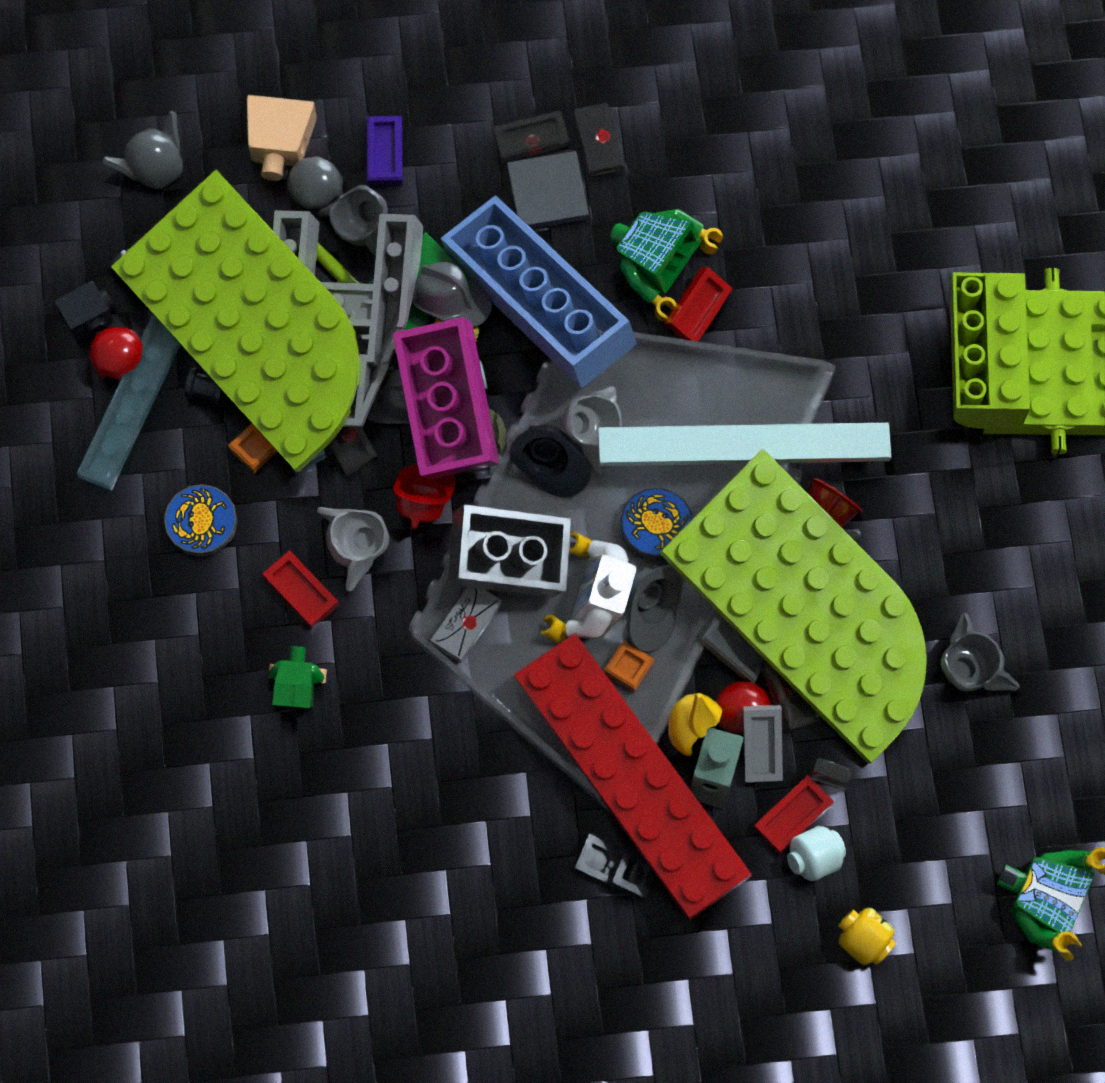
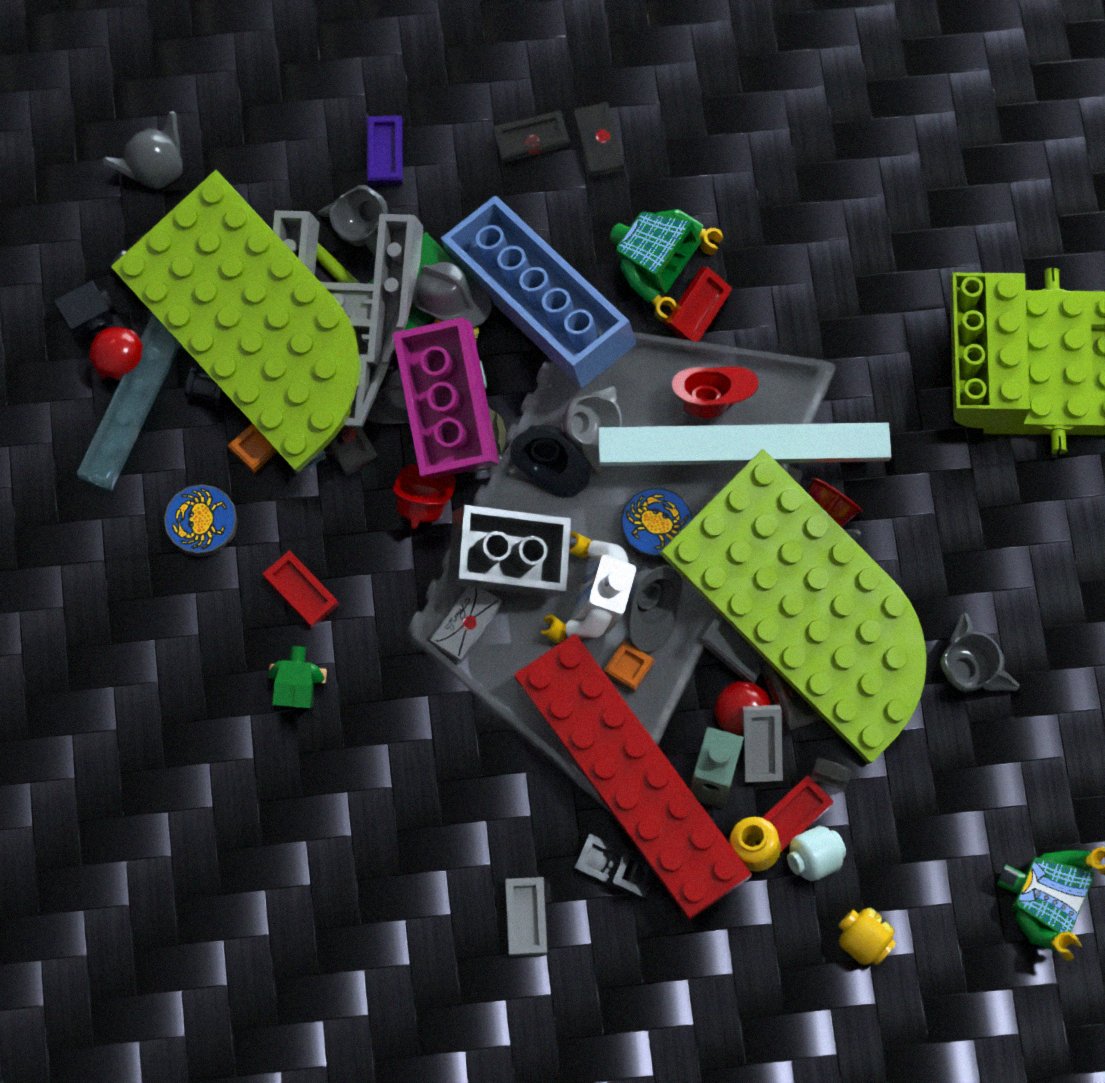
(278, 132): light nougat torso -> none
(314, 183): dark grey hair -> none
(355, 540): light grey piece -> none
(526, 917): none -> light grey tile
(548, 190): dark grey tile -> none
(691, 720): yellow piece -> none
(712, 391): none -> red piece
(756, 843): none -> yellow head

